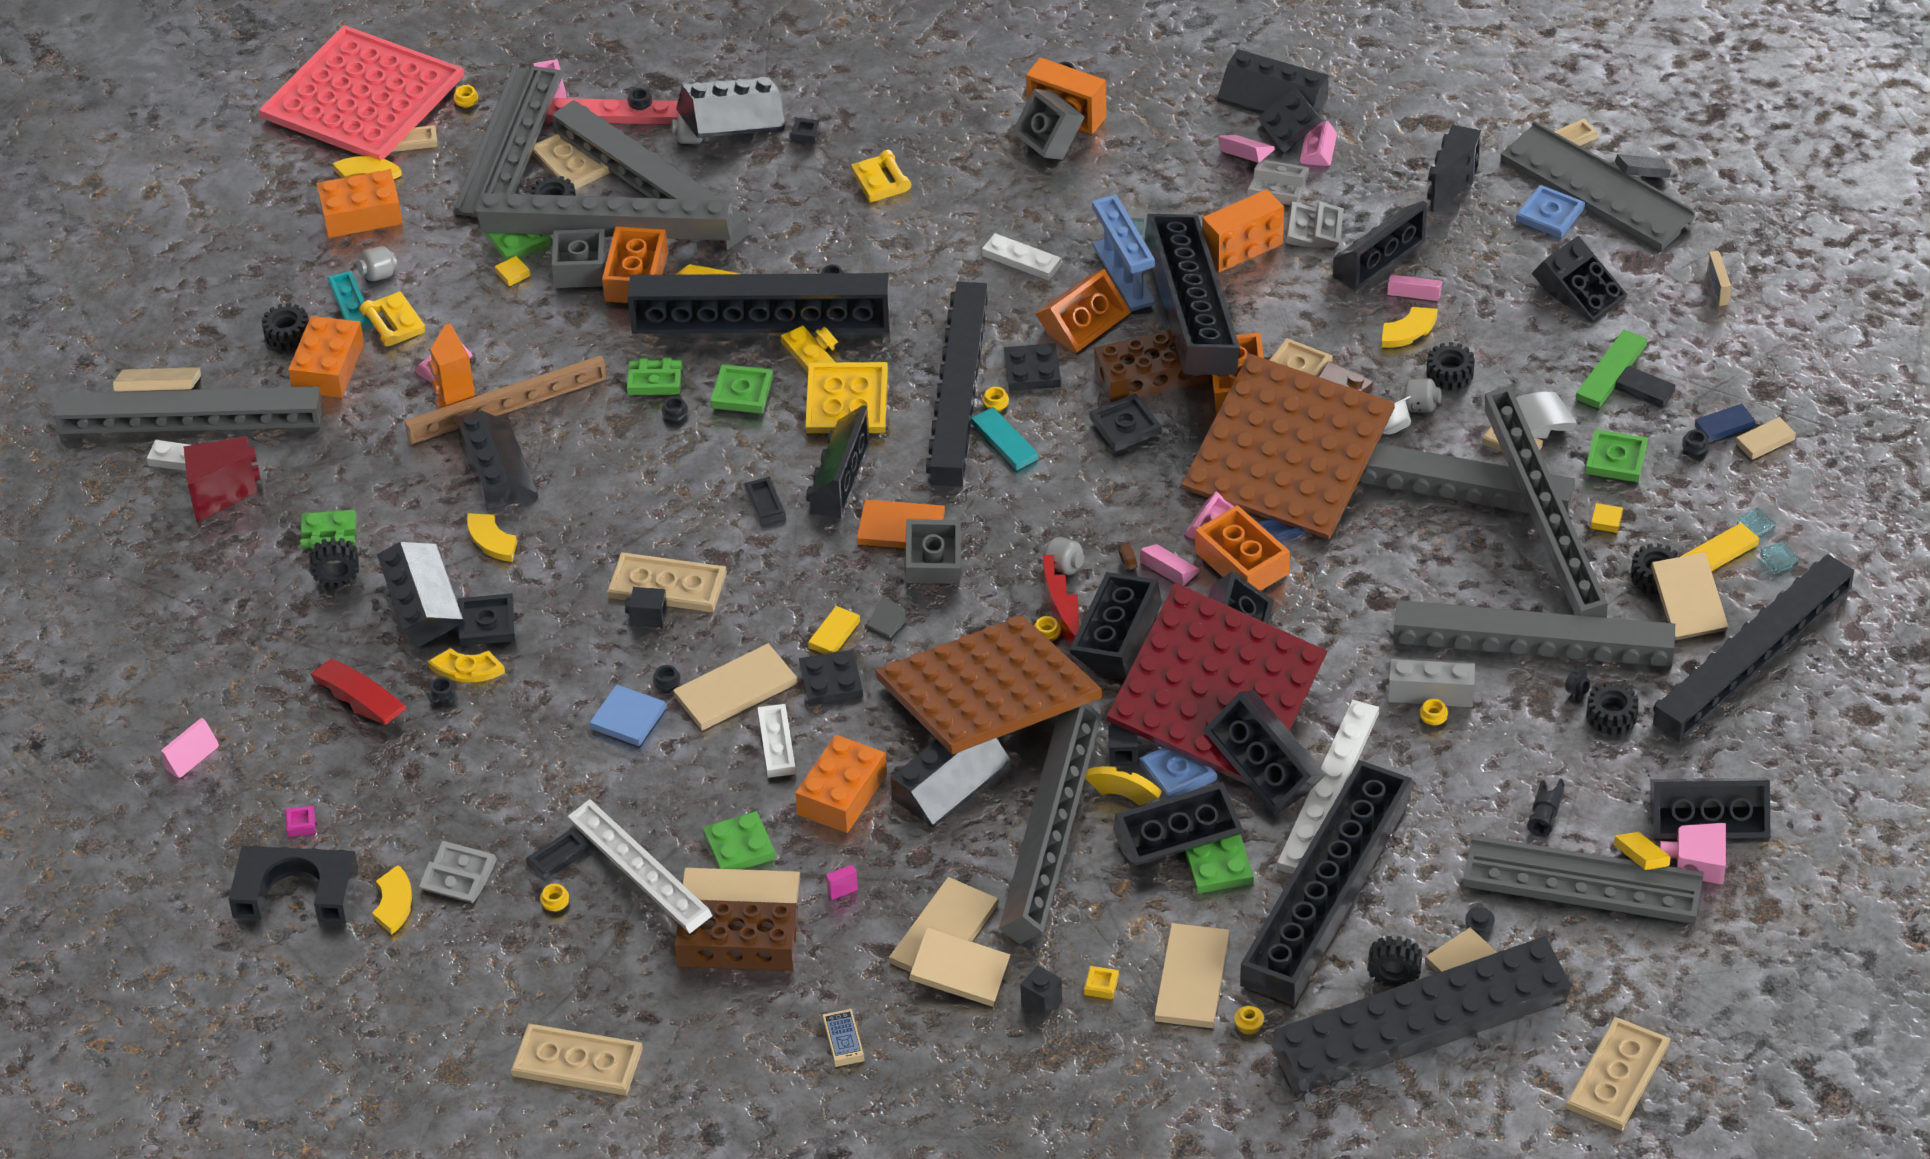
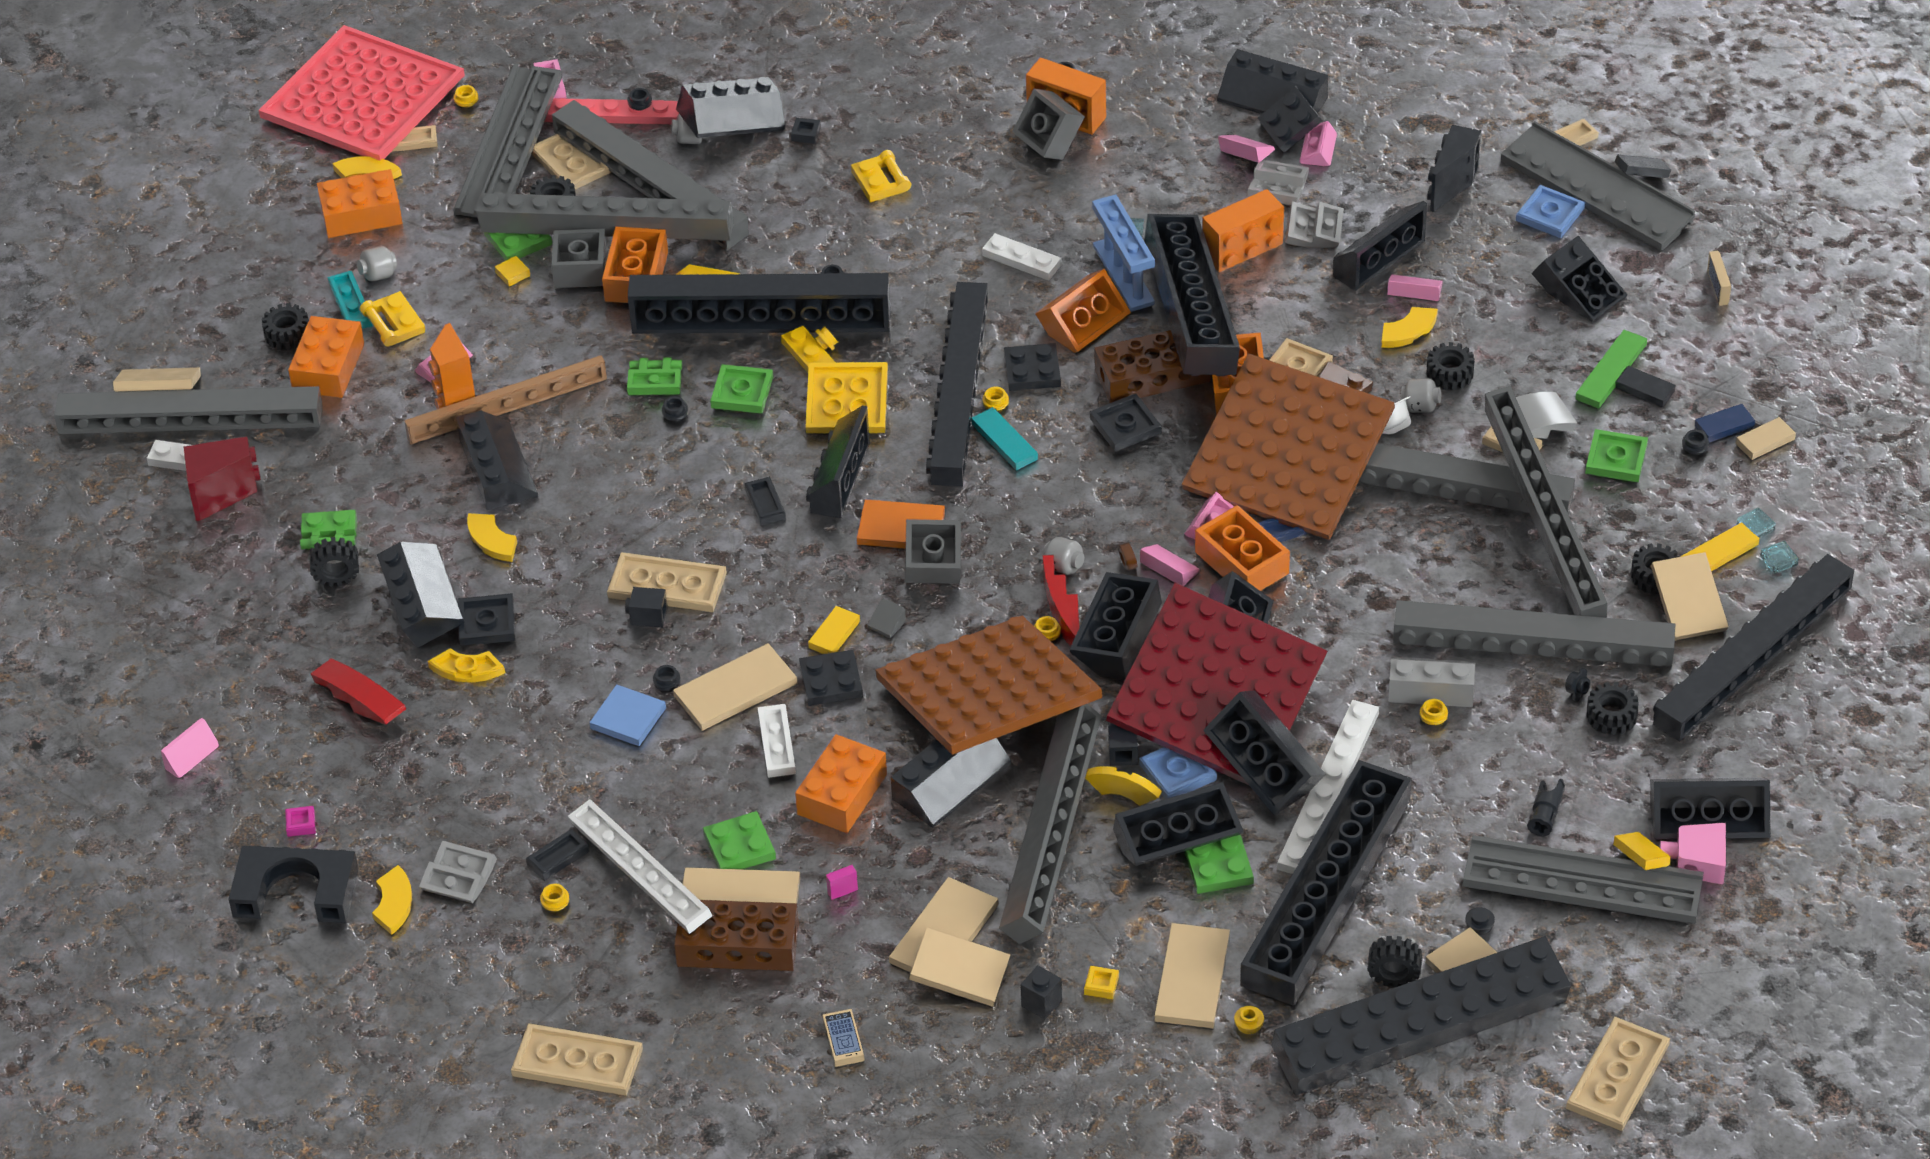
(442, 690): black plate -> none
(1606, 518): yellow tile -> none

